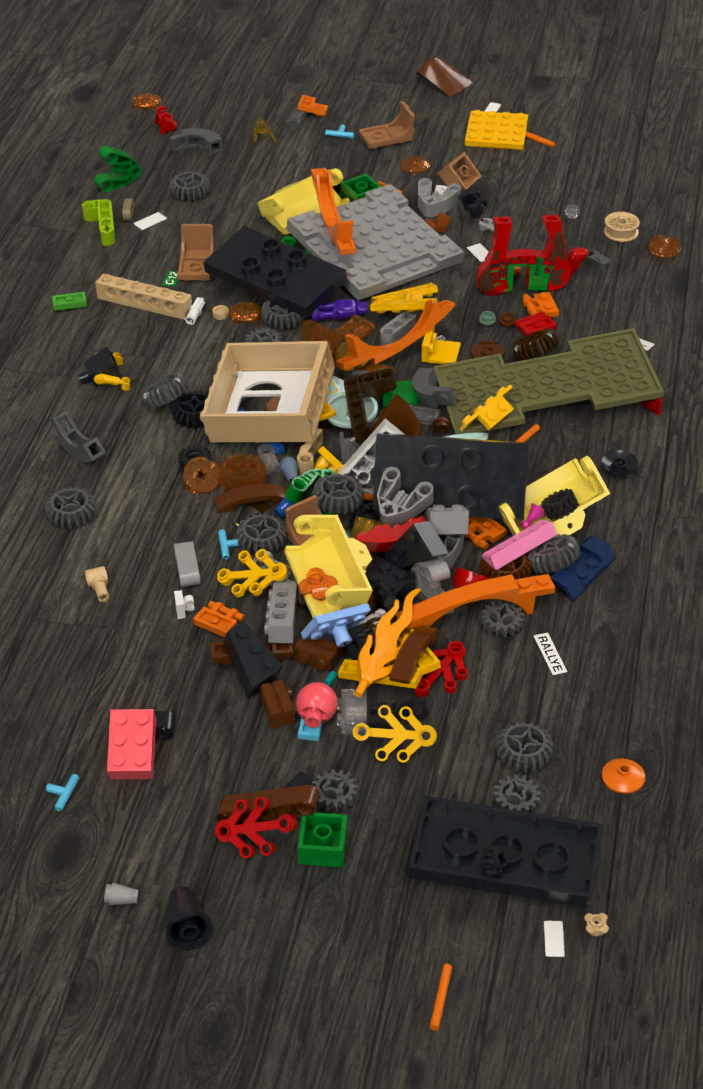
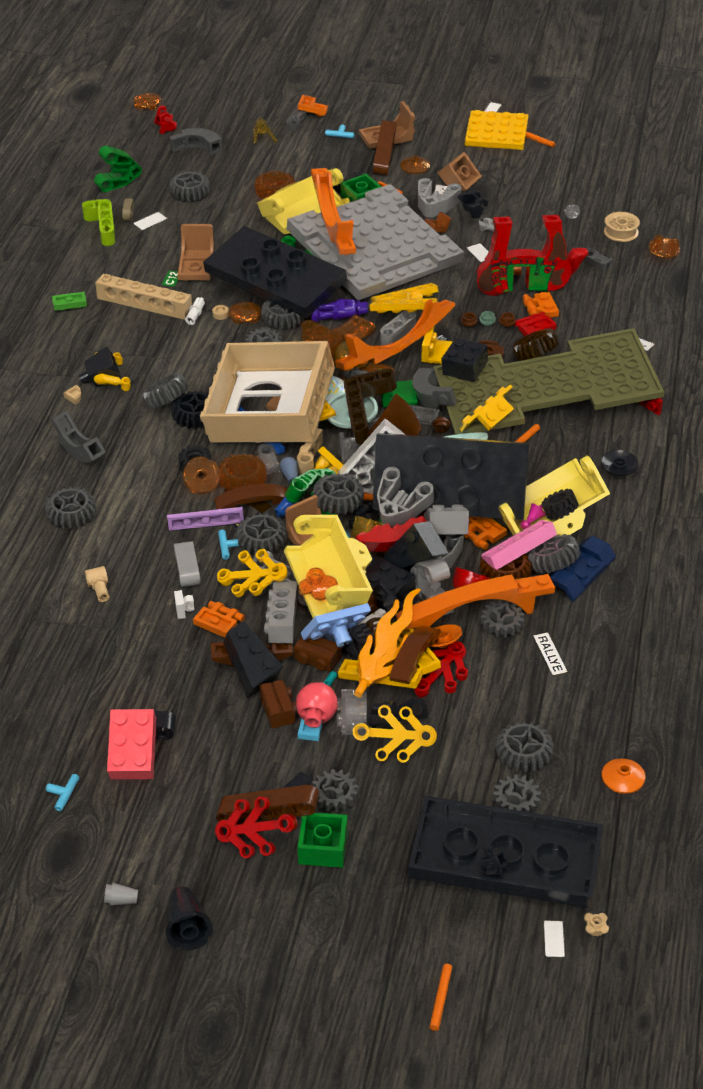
(73, 395): none -> tan tile
(205, 518): none -> lavender slope
(272, 181): none -> clear orange gear
(384, 147): none -> reddish brown beam
(444, 75): reddish brown piece -> none
(448, 635): none -> orange dish
(464, 359): none -> black brick
(469, 319): none -> reddish brown plate

